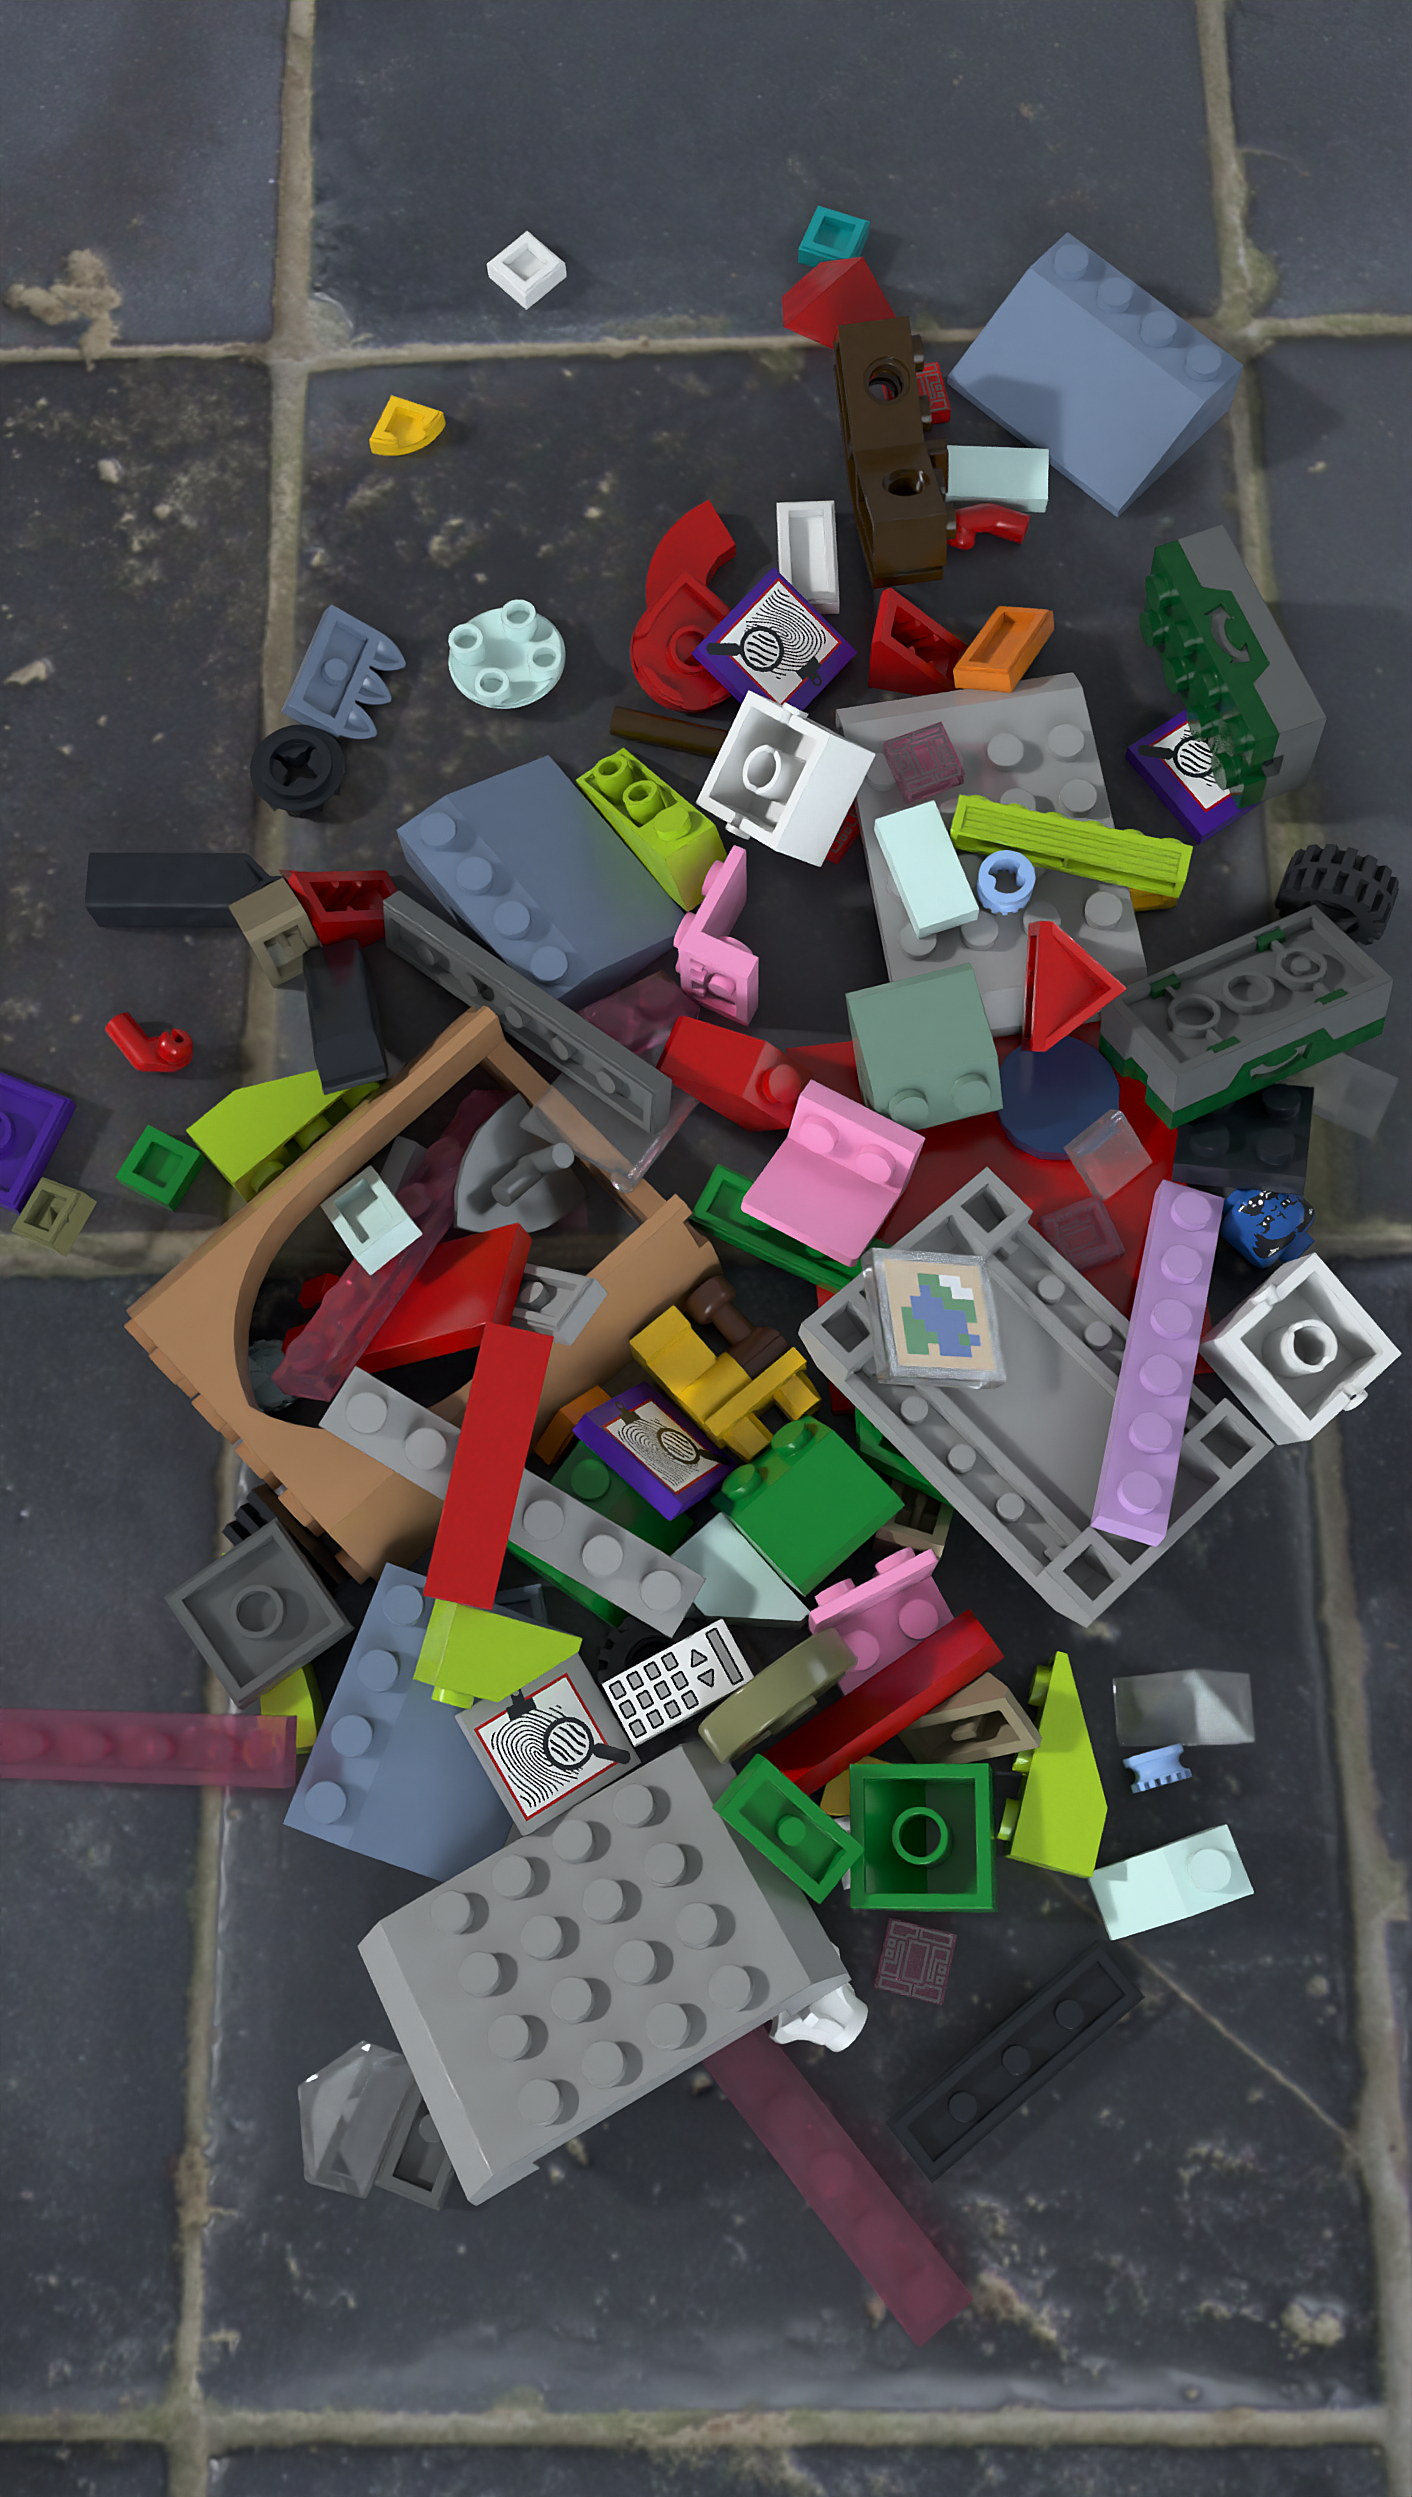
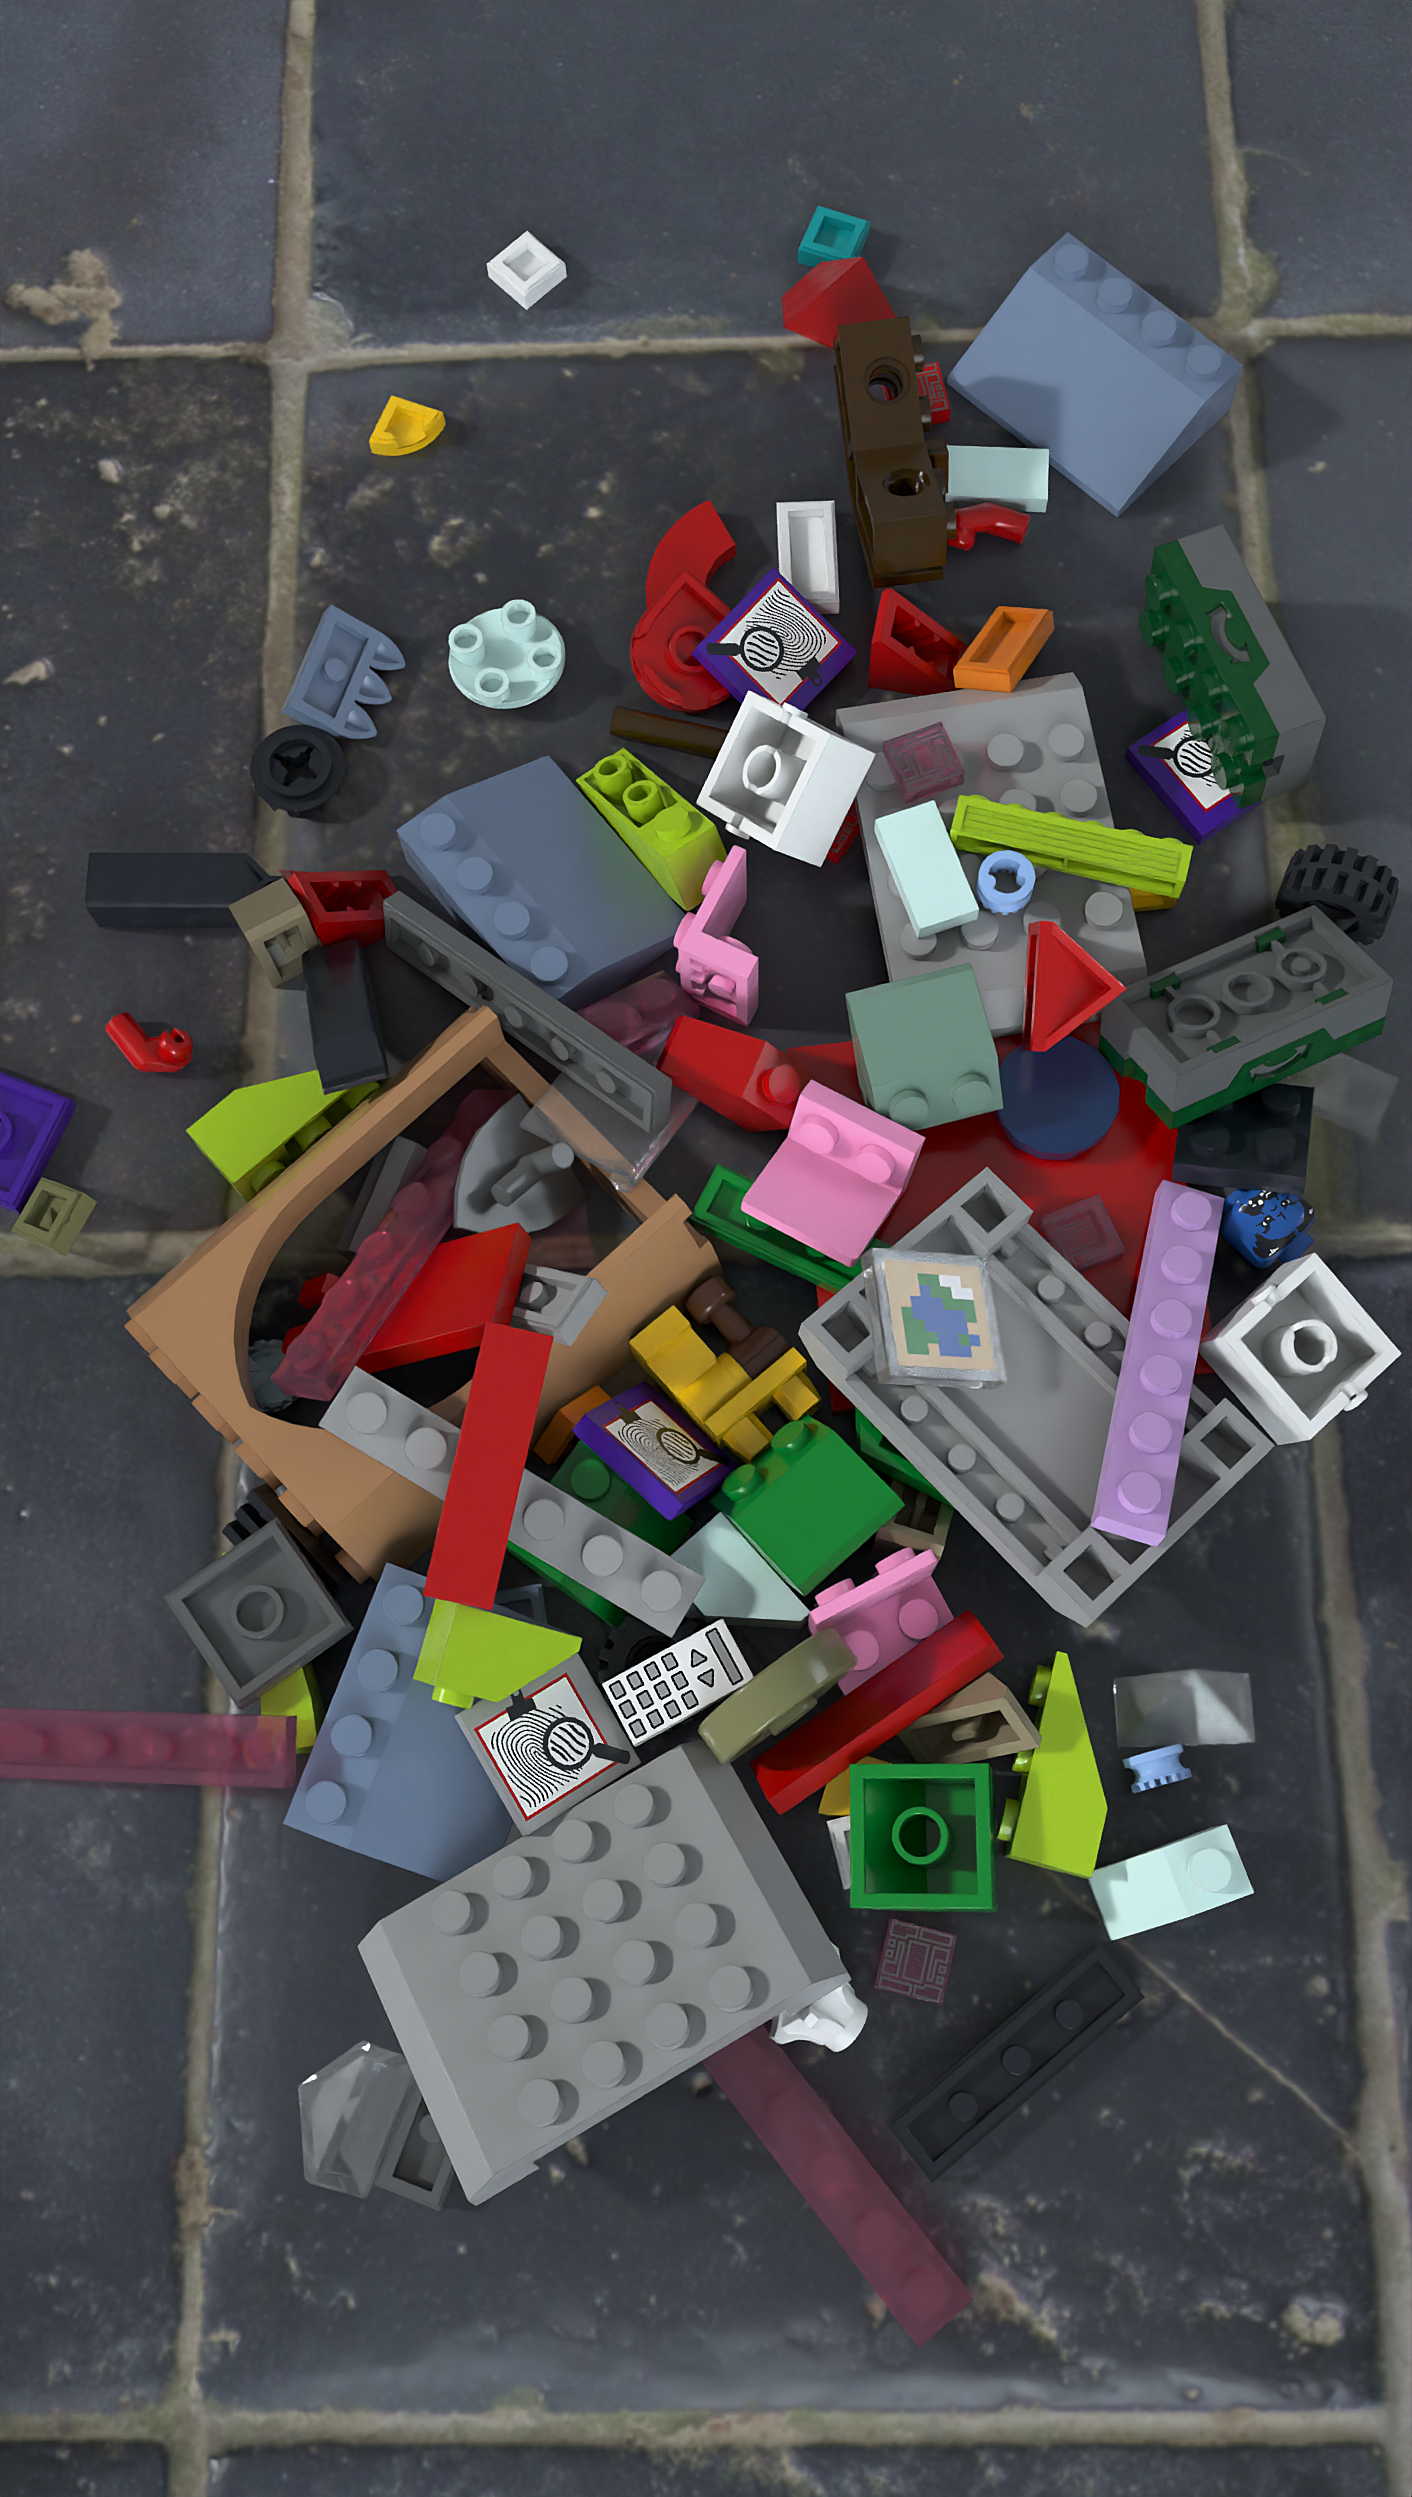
(160, 1168): green tile -> none
(370, 1220): light aqua tile -> none
(788, 1828): green tile -> none
(1108, 1154): clear tile -> none

